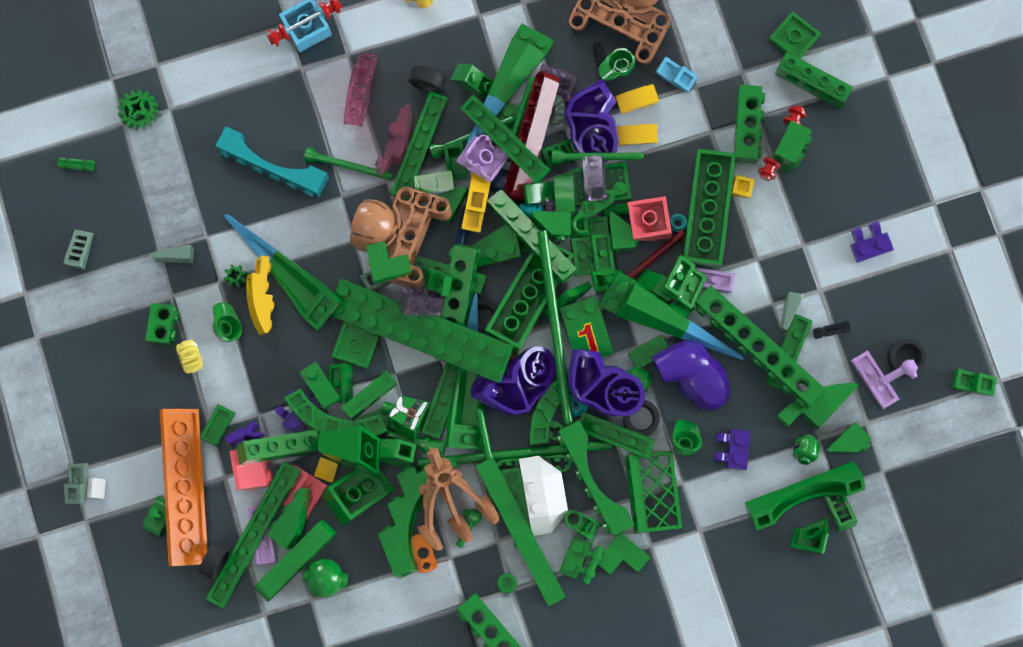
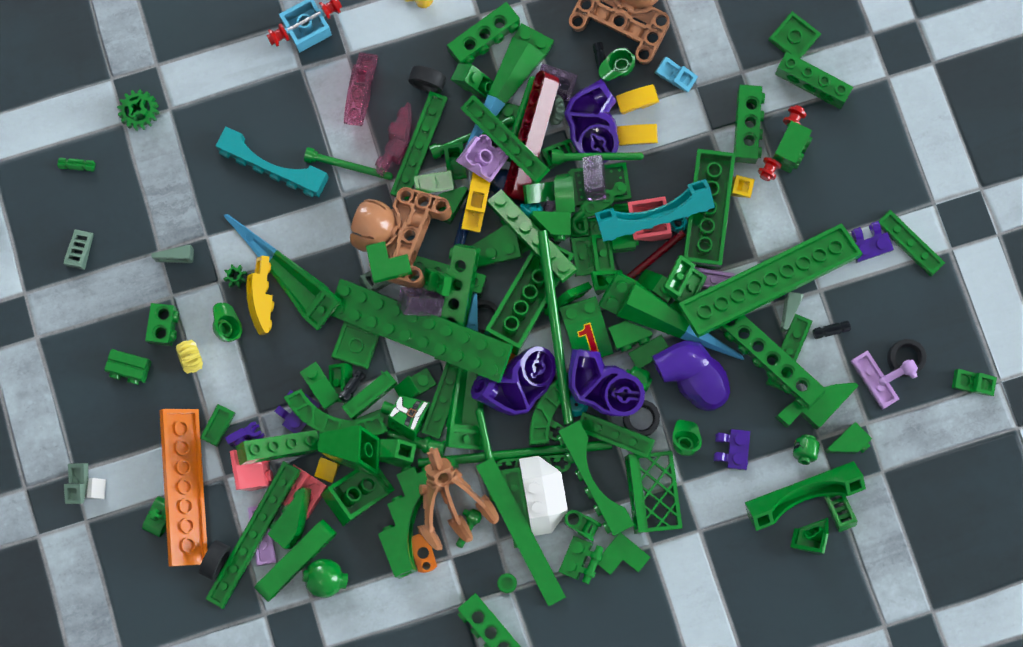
(127, 366): none -> green brick
(351, 386): none -> black axle
(415, 385): none -> green slope
(503, 14): none -> green brick
(628, 334): none -> green slope
(693, 200): none -> teal arch
(769, 280): none -> green plate
(911, 243): none -> green tile

